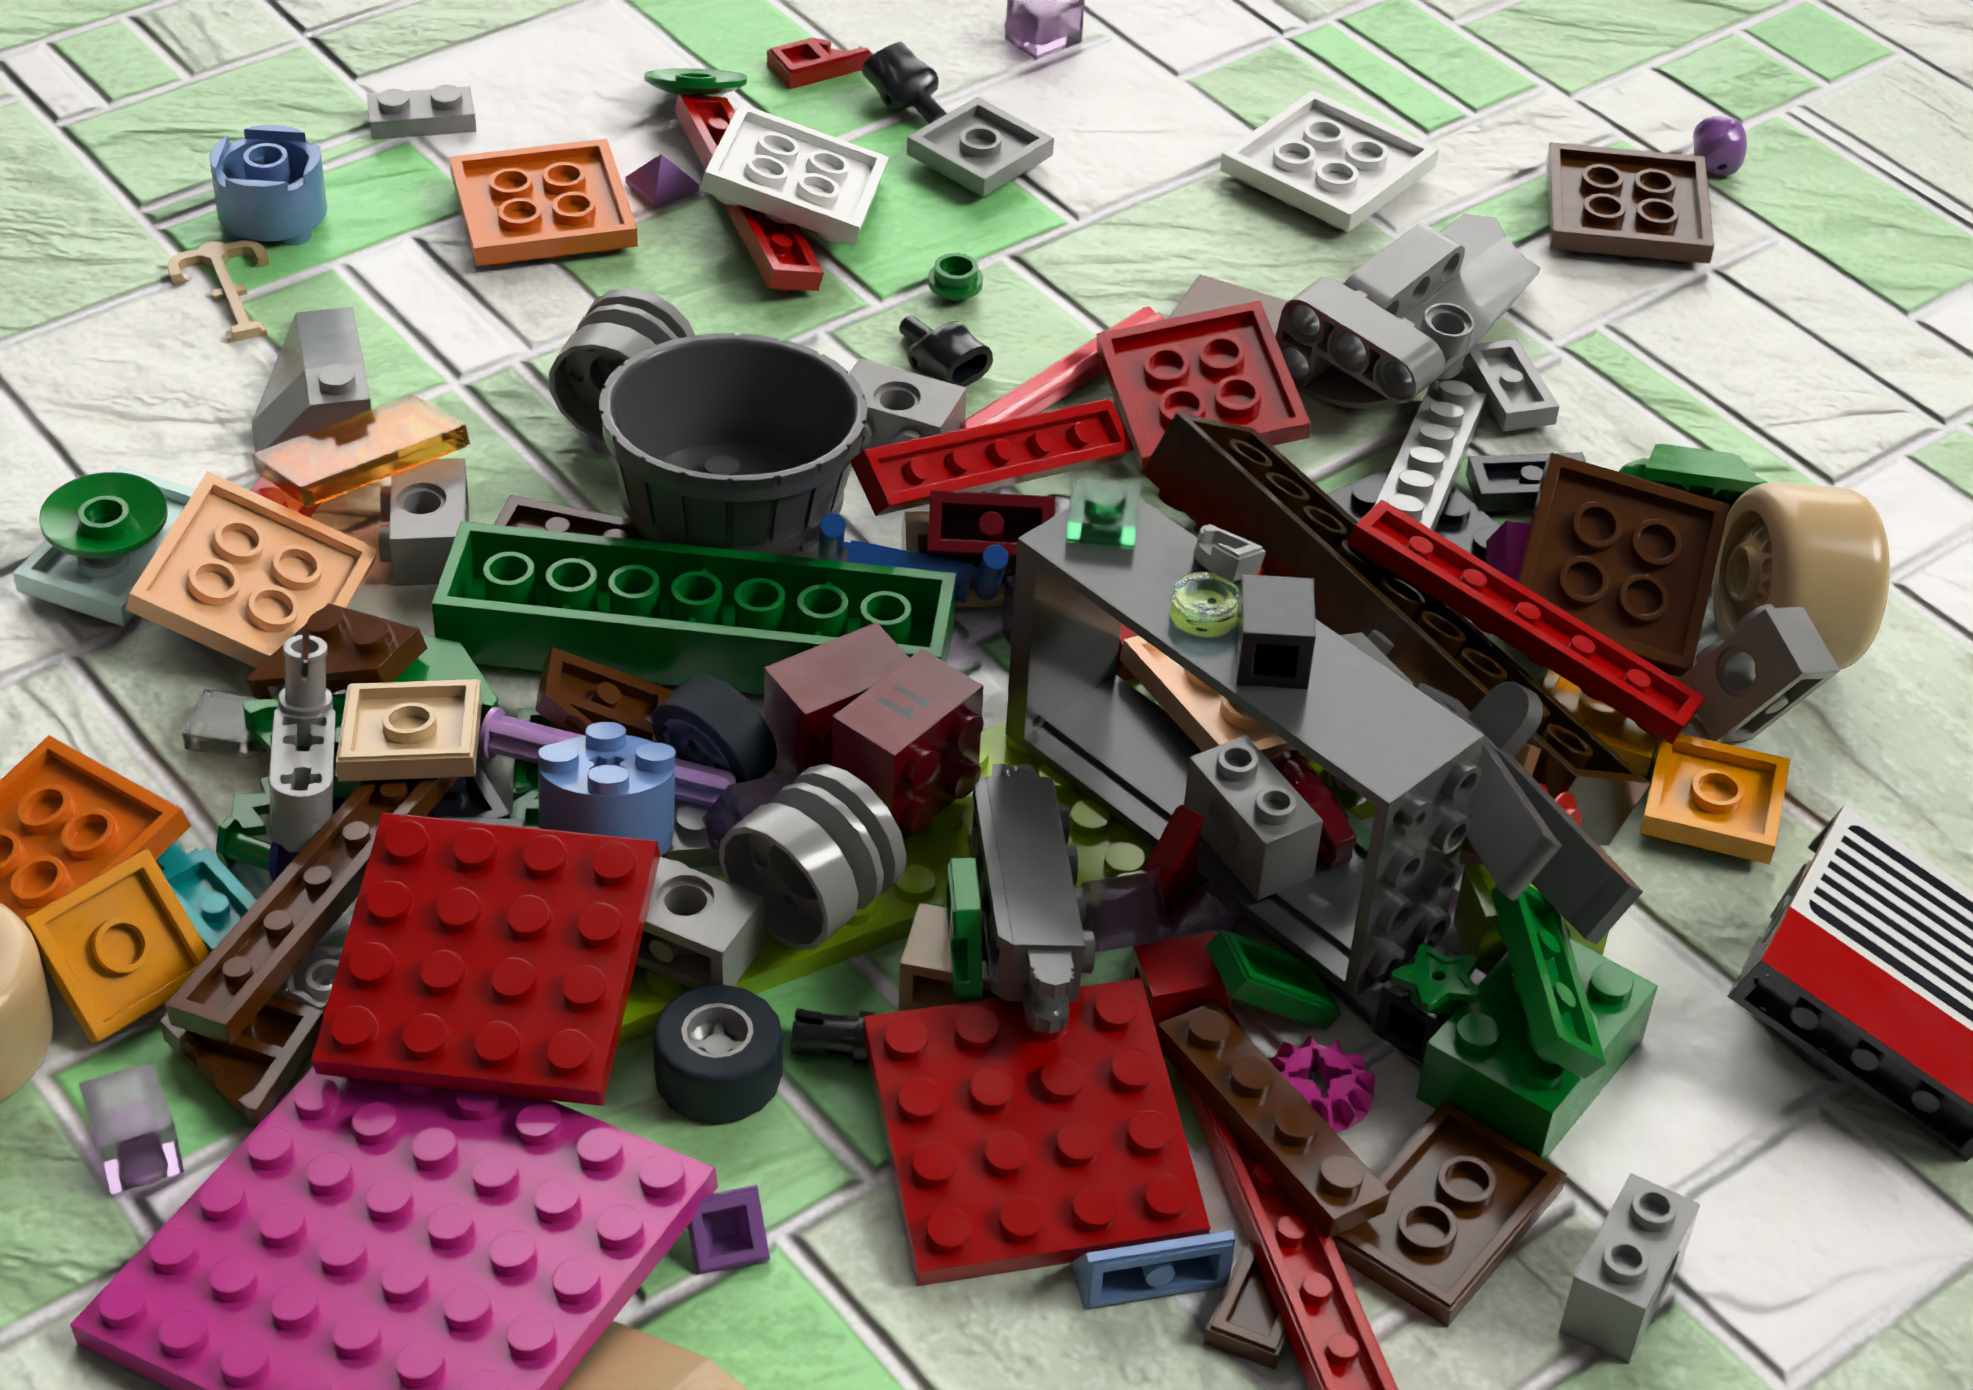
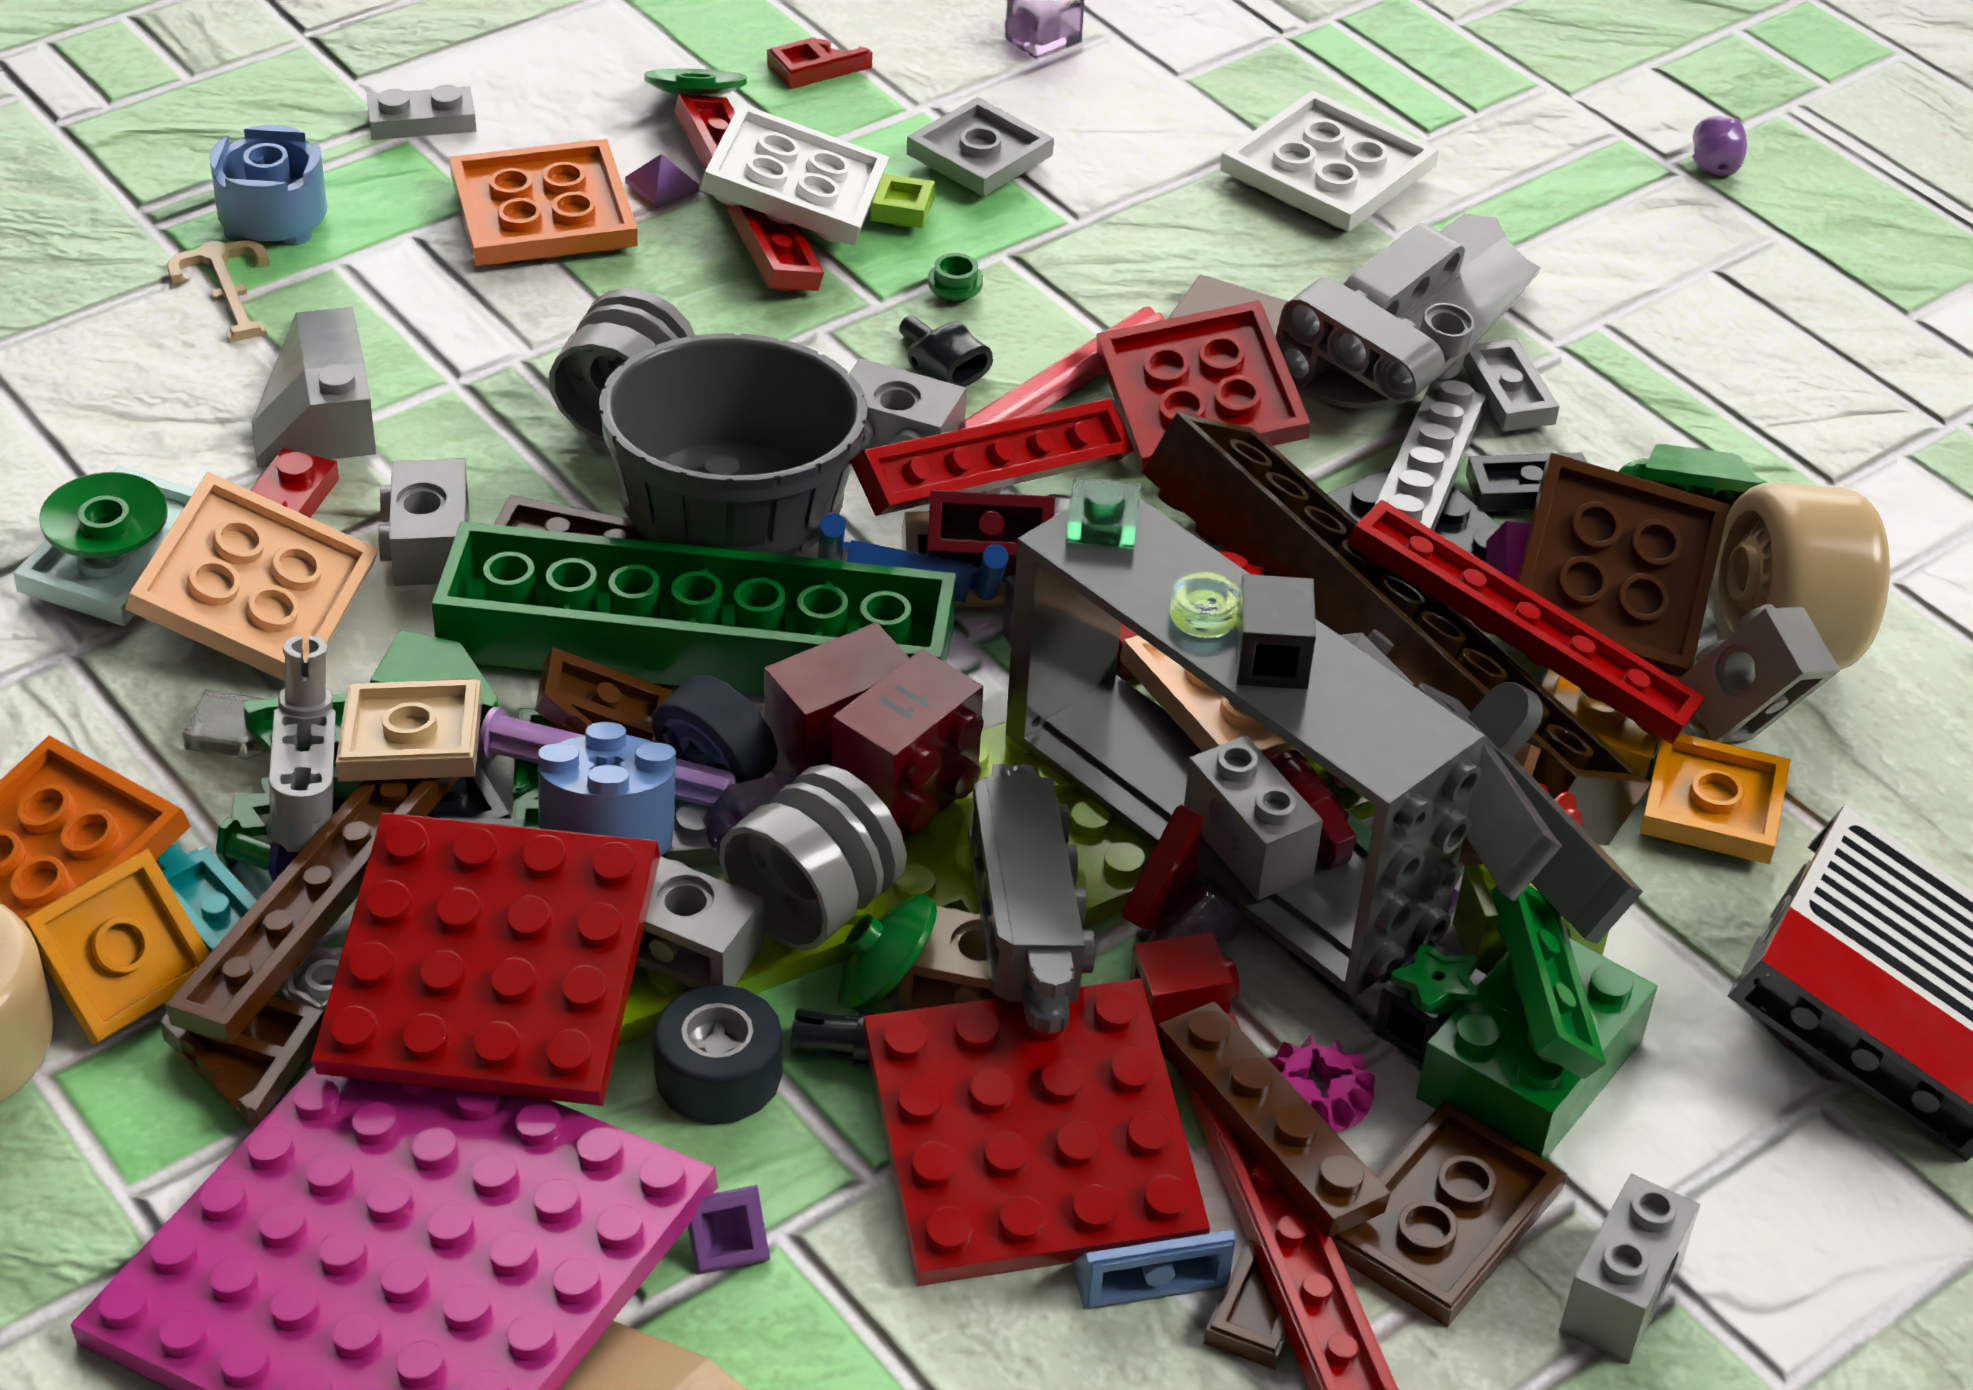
(131, 1127): brick -> none
(359, 651): reddish brown wing -> none
(360, 450): clear orange tile -> none
(884, 951): none -> green dish
(902, 201): none -> lime plate
(904, 80): black piece -> none
(964, 929): green tile -> none
(1126, 909): brick -> none
(1227, 553): light grey tile -> none
(1273, 980): green tile -> none
(1629, 203): reddish brown plate -> none

